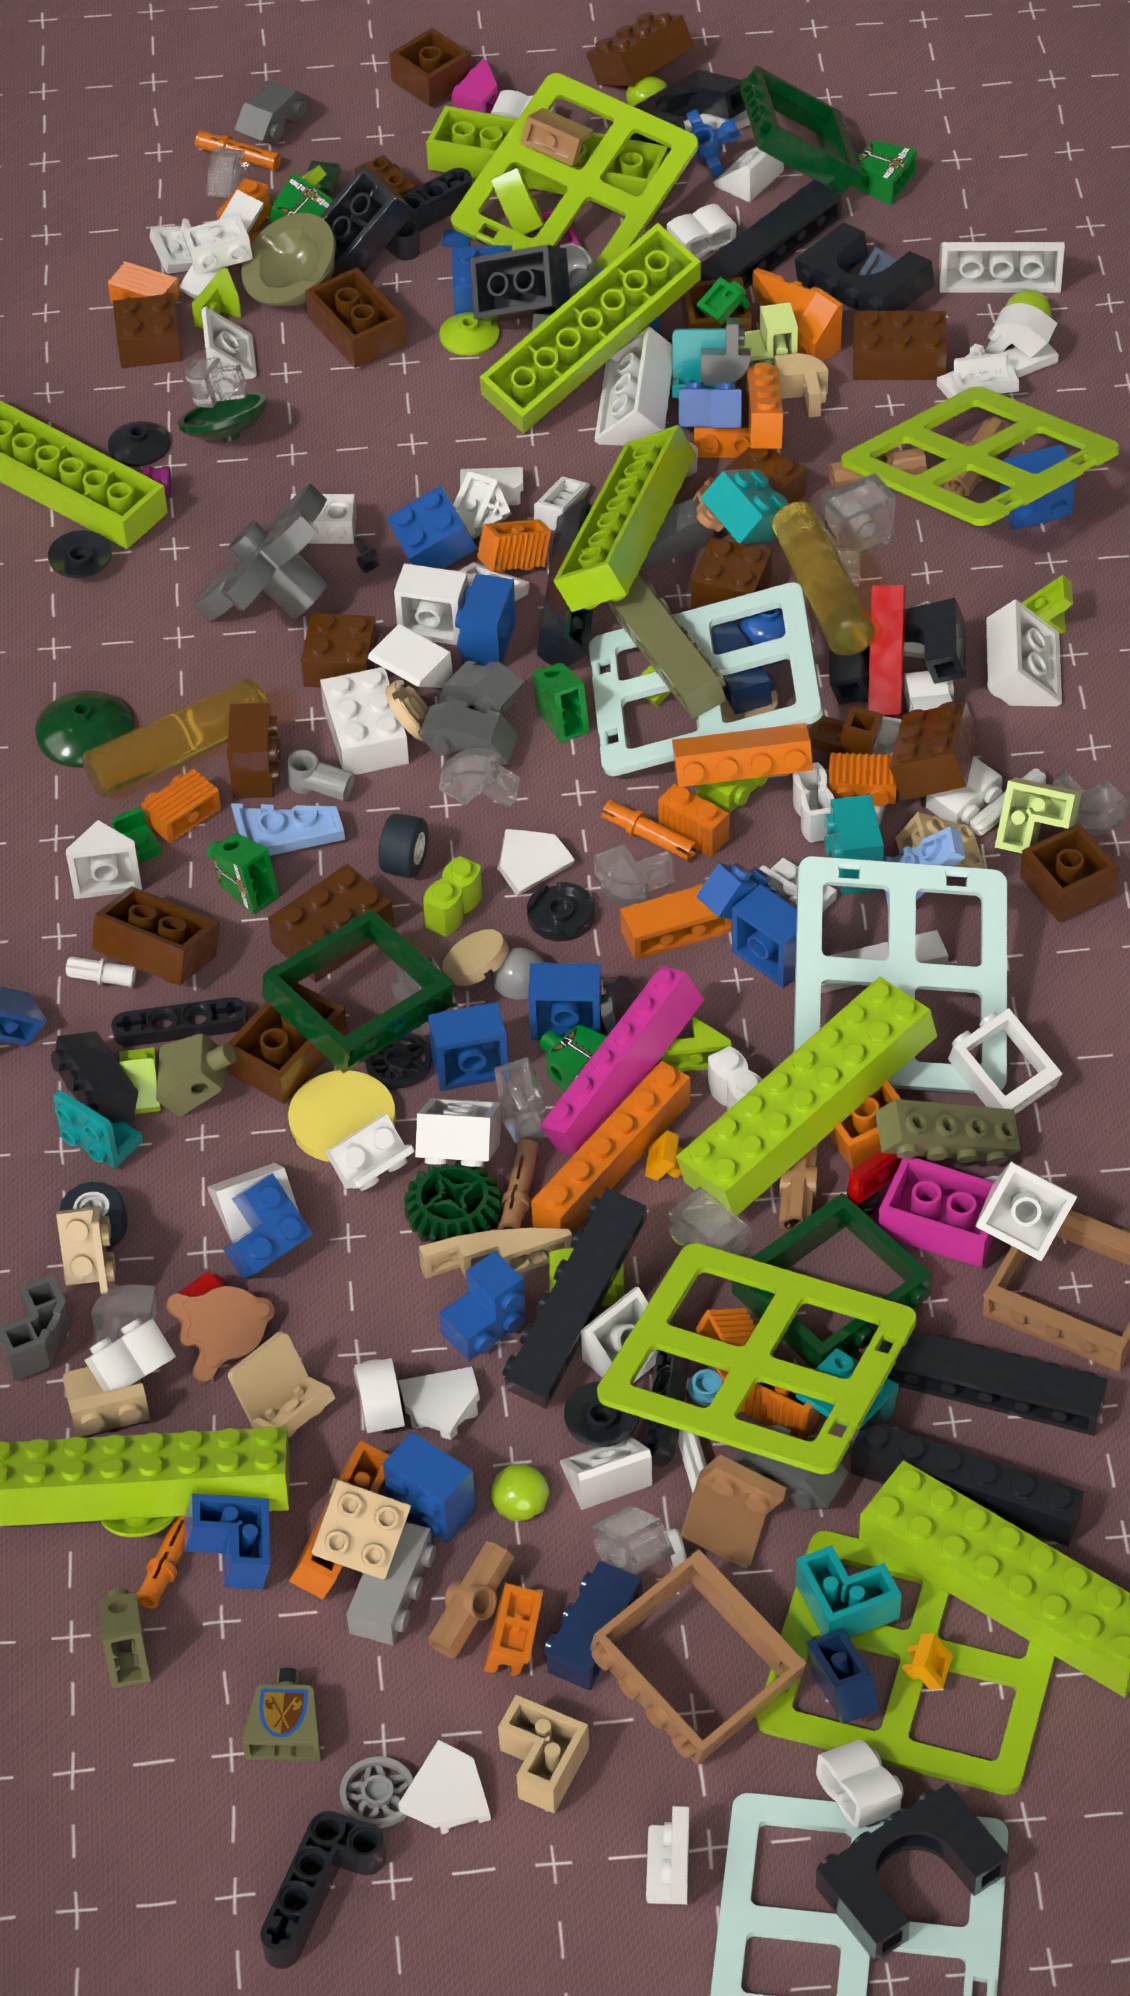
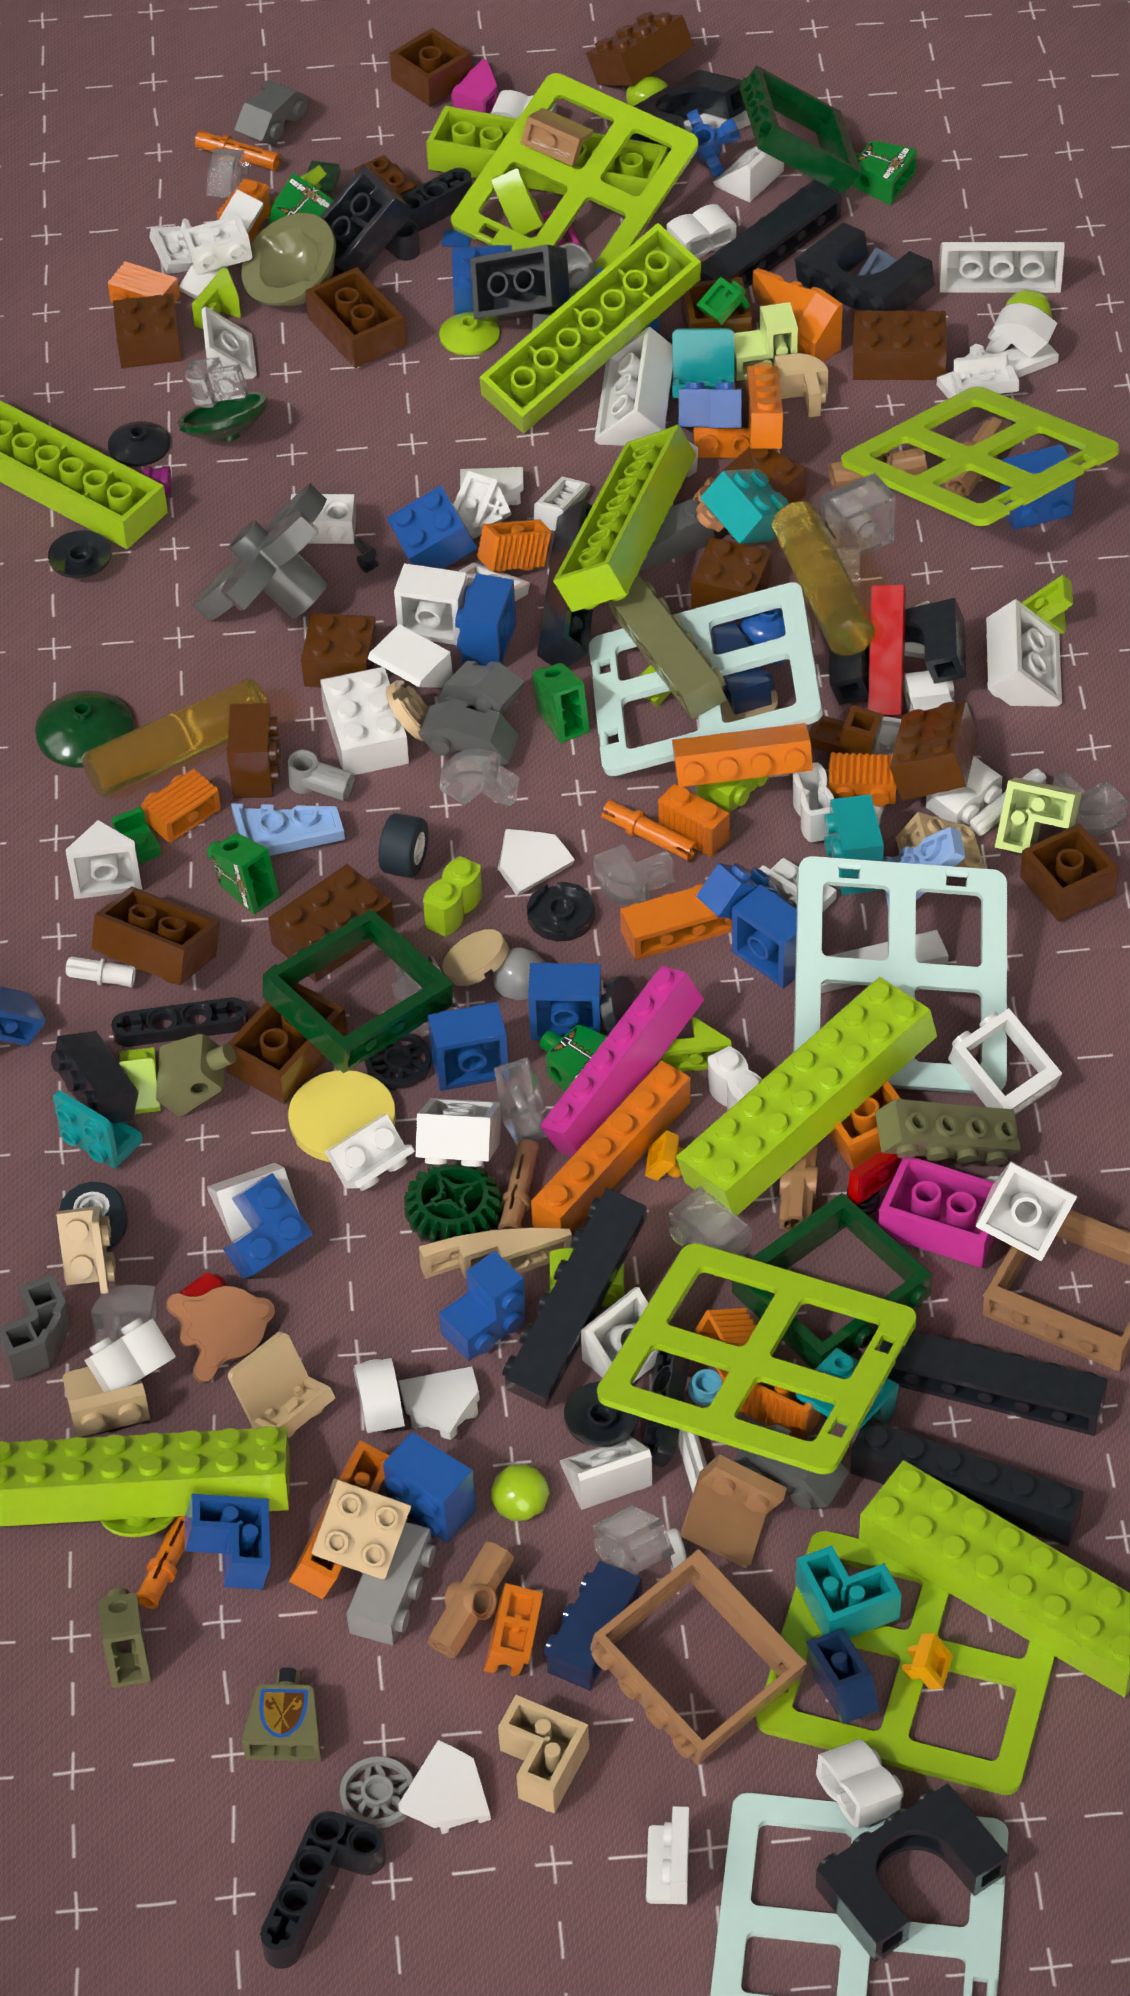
(726, 363): dark grey brick -> none

